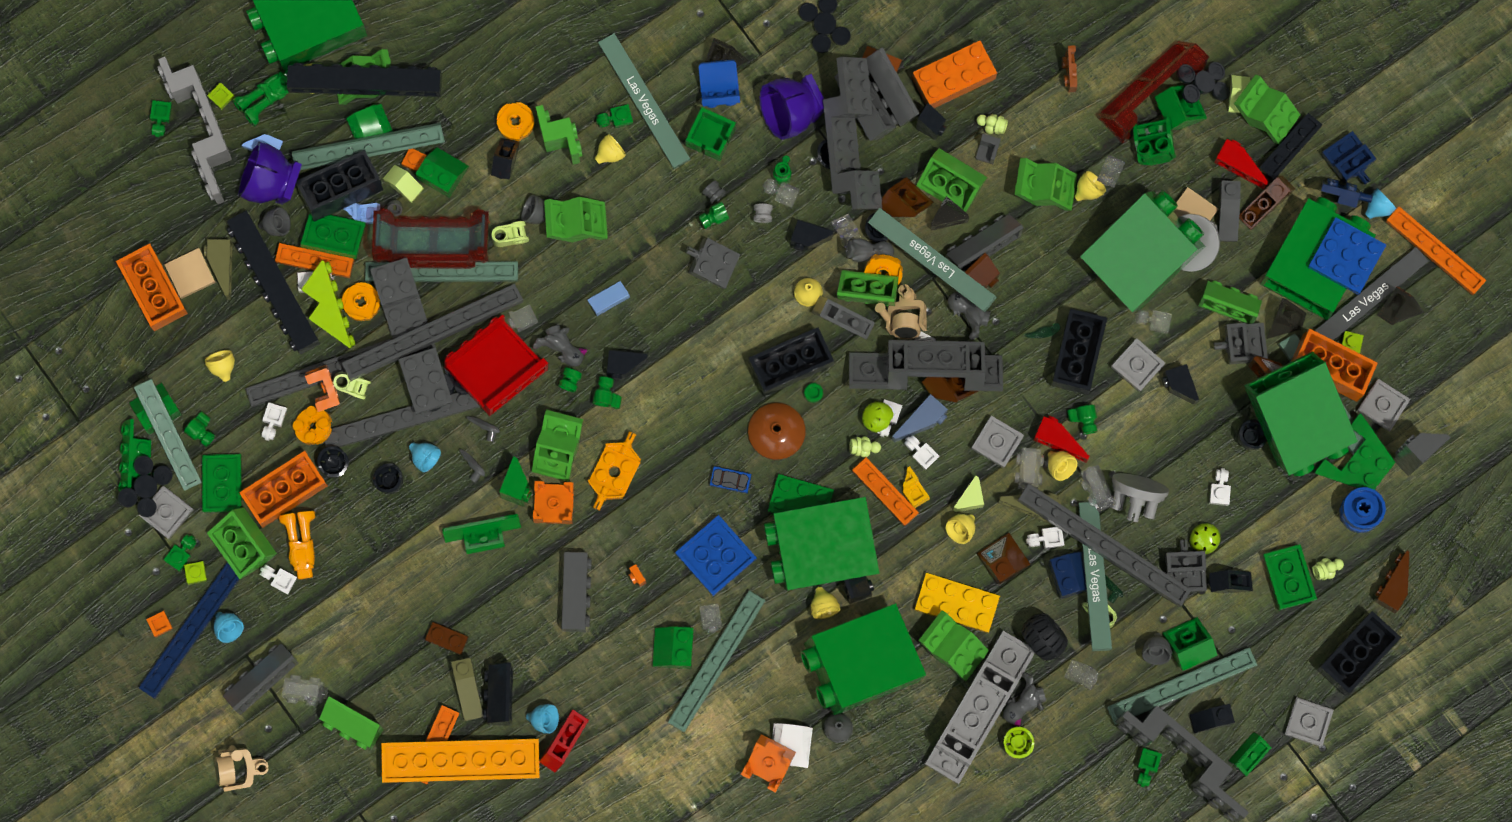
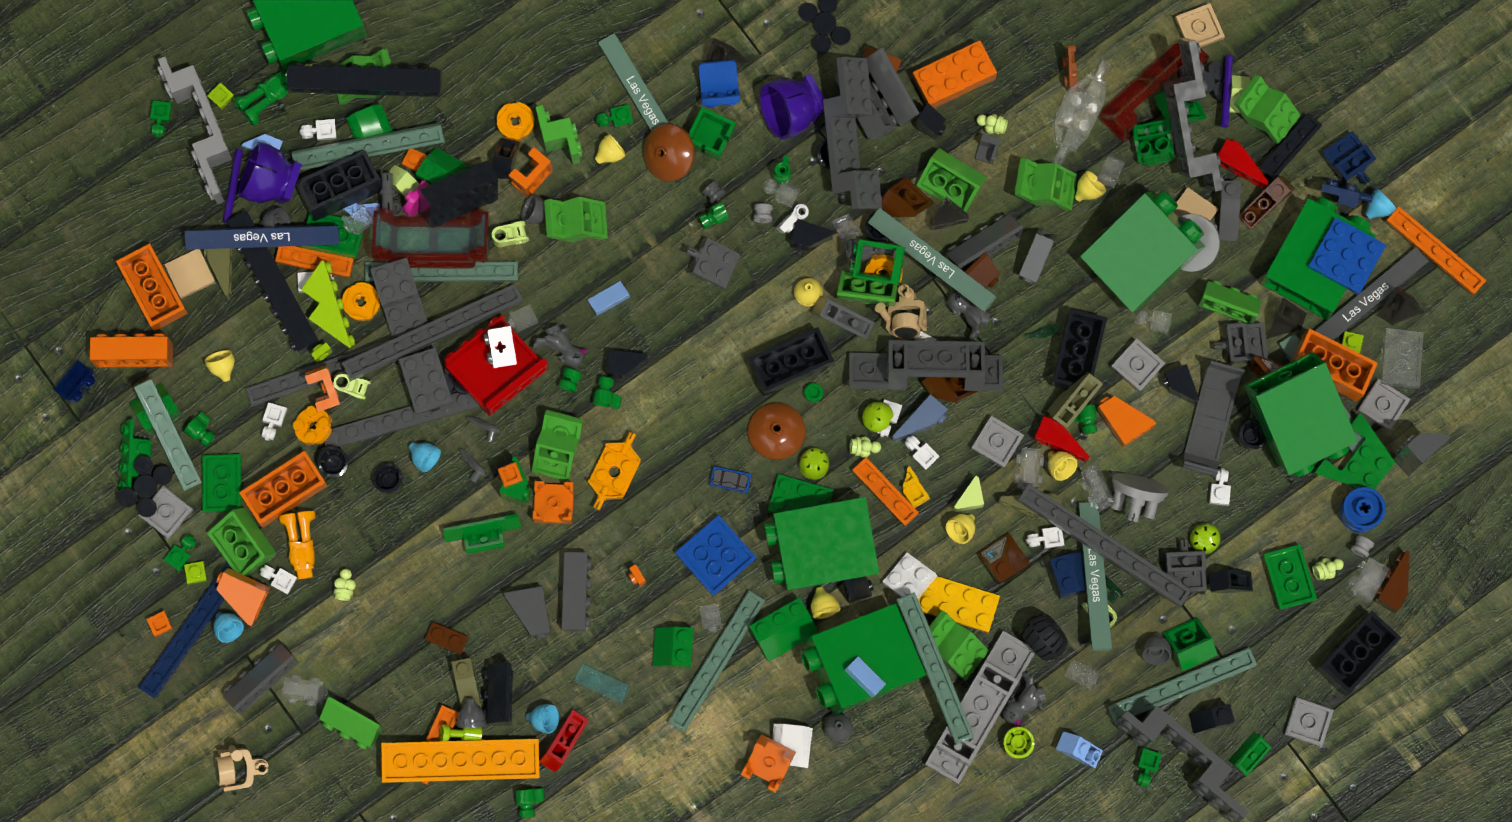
(75, 383): none -> clear blue bracket
(131, 351): none -> orange brick
(233, 185): none -> dark purple piece
(243, 594): none -> orange slope
(262, 237): none -> dark blue tile
(321, 352): none -> lime plate
(324, 128): none -> white plate
(344, 586): none -> yellowish green piece
(358, 220): none -> clear bracket
(387, 191): none -> dark grey pin
(412, 206): none -> dark pink tile
(459, 194): none -> black brick
(466, 734): none -> lime piece
(471, 715): none -> dark grey helmet
(507, 354): none -> brick
(510, 474): none -> orange tile
(526, 799): none -> green piece
(531, 610): none -> dark grey slope
(535, 178): none -> orange panel
(602, 684): none -> clear light blue hinge
(677, 151): none -> dark orange dish
(783, 629): none -> green slope
(788, 223): none -> white plate
(814, 459): none -> lime helmet
(865, 677): none -> light blue slope
(897, 267): none -> green window
(909, 577): none -> white plate
(935, 668): none -> sand green tile
(1037, 255): none -> dark grey slope
(1074, 399): none -> olive slope
(1079, 112): none -> clear plate
(1079, 749): none -> light blue slope
(1124, 420): none -> orange slope
(1177, 91): none -> dark grey bracket
(1200, 25): none -> tan plate
(1211, 418): none -> dark grey windscreen
(1226, 91): none -> dark purple piece
(1362, 546): none -> light grey wheel
(1368, 580): none -> clear brick
(1402, 358): none -> clear tile

